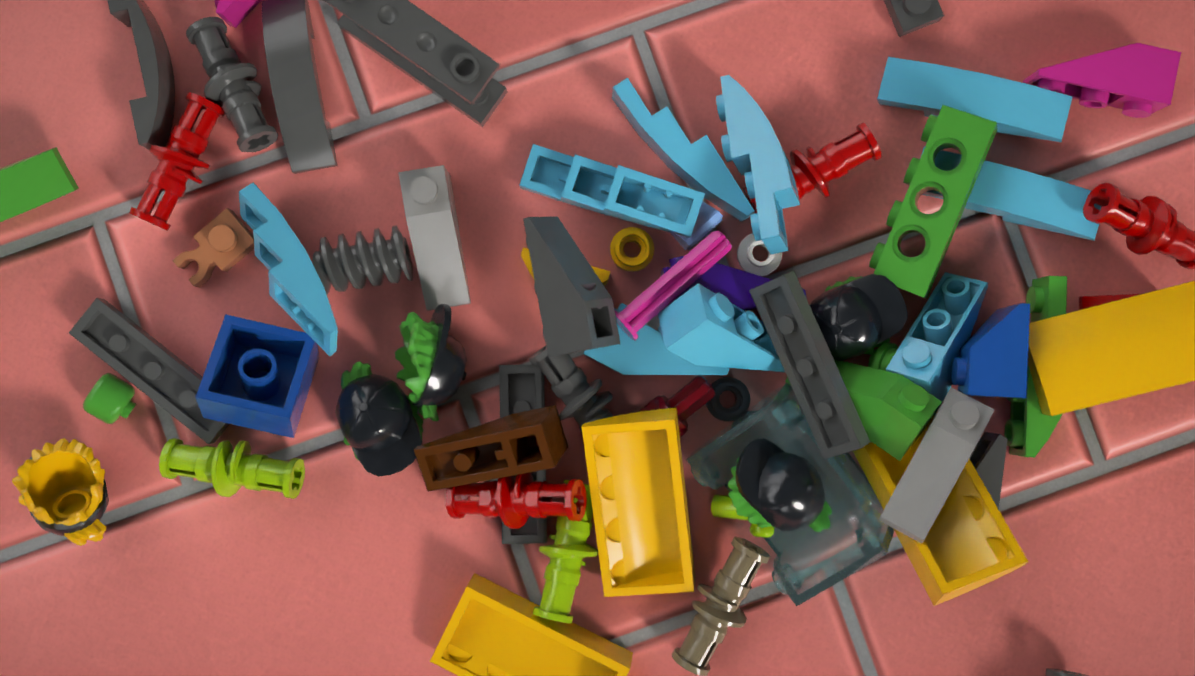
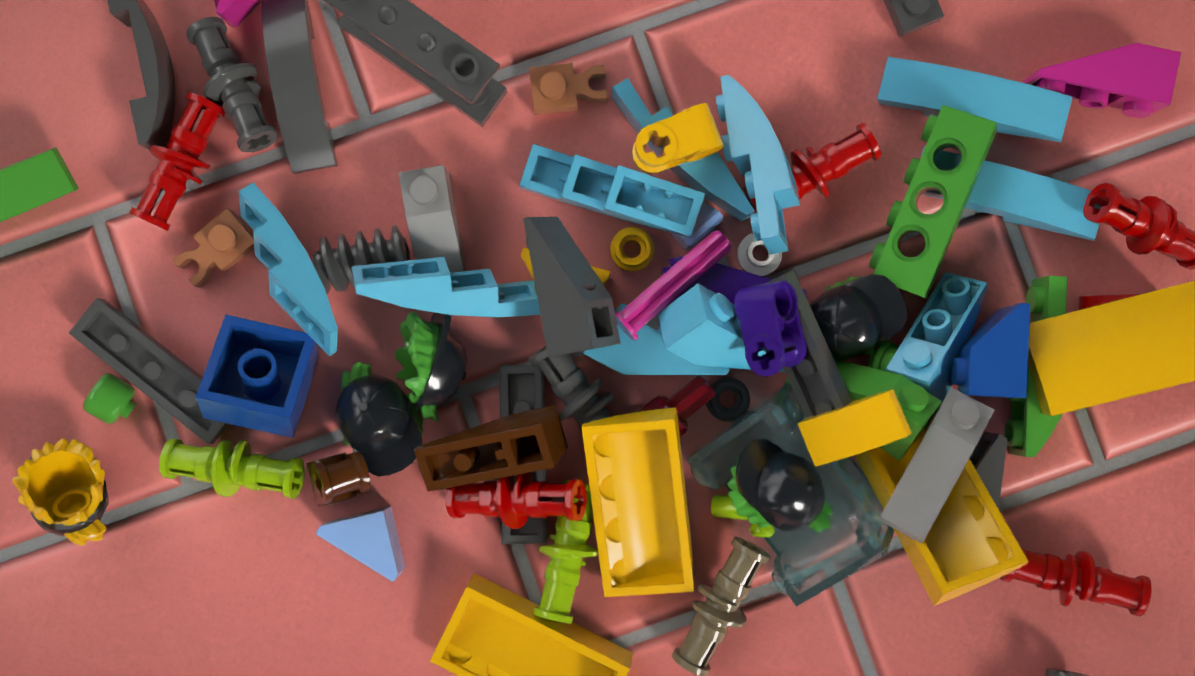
(339, 477): none -> reddish brown piece
(369, 539): none -> light blue slope
(432, 288): none -> medium azure slope
(558, 88): none -> nougat plate
(684, 137): none -> yellow piece
(770, 322): none -> dark purple piece
(854, 428): none -> yellow slope
(1080, 577): none -> red piece

